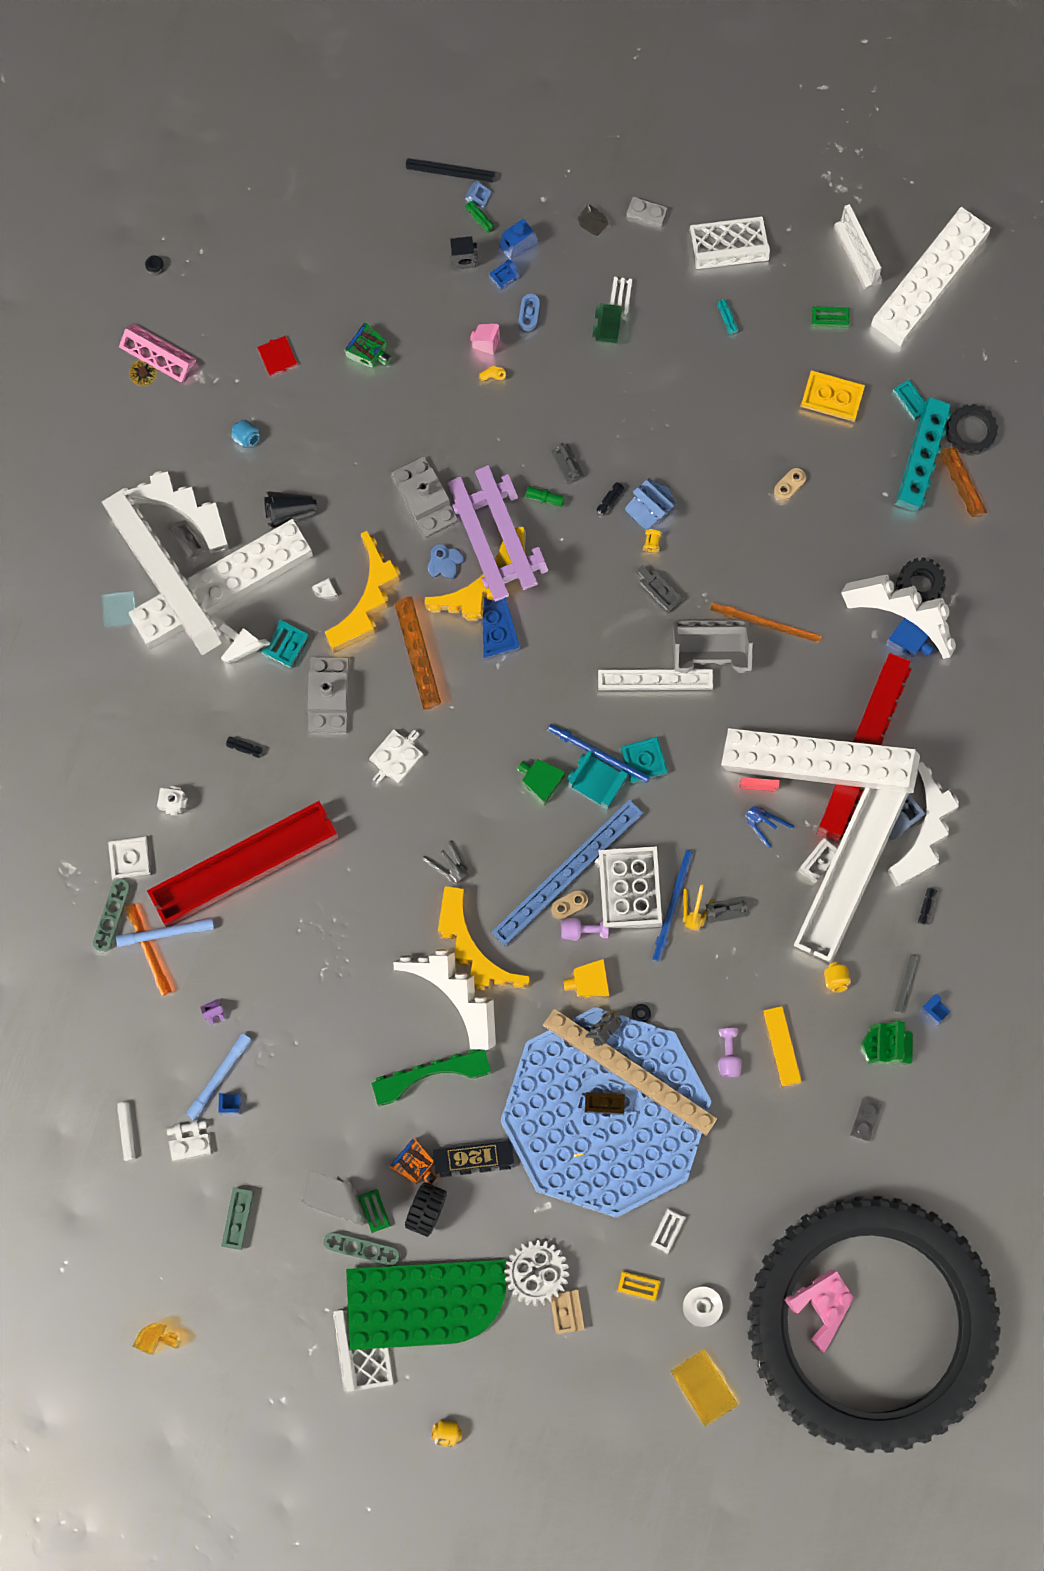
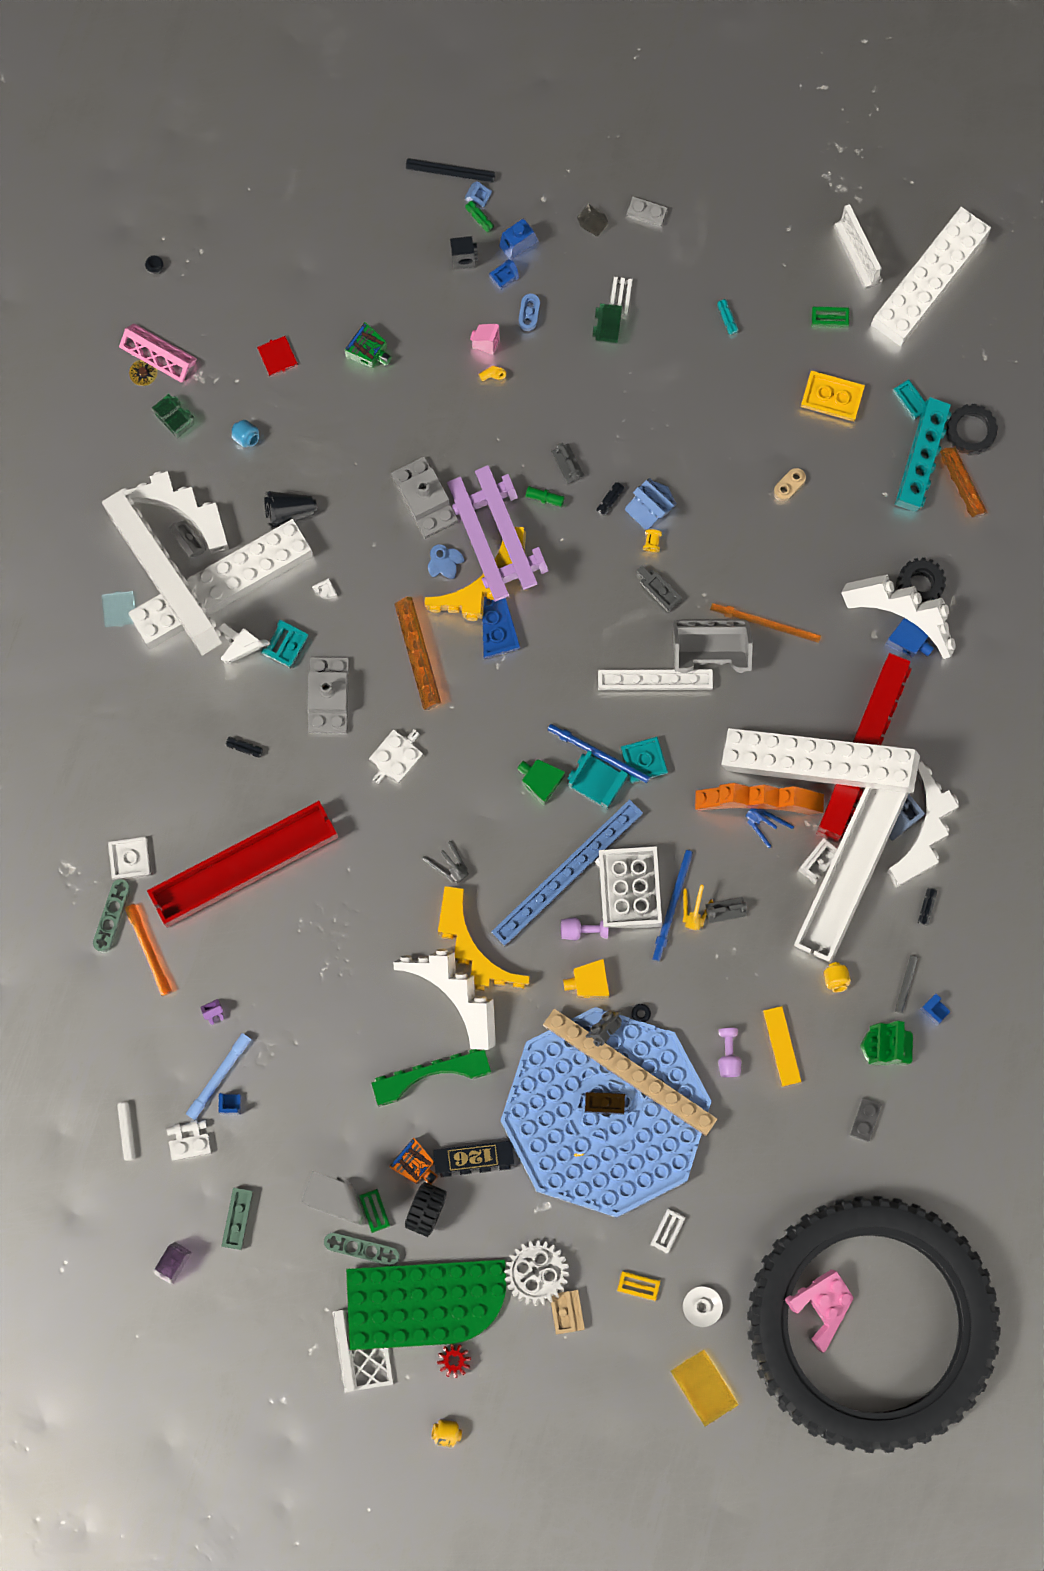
(151, 1335): clear yellow brick -> none
(166, 797): white brick -> none
(172, 1262): none -> clear purple torso
(173, 416): none -> clear green brick
(196, 926): light blue piece -> none
(357, 623): yellow arch -> none
(453, 1367): none -> red gear
(569, 904): tan plate -> none
(732, 254): white fence -> none
(759, 784): coral tile -> none
(760, 797): none -> orange arch

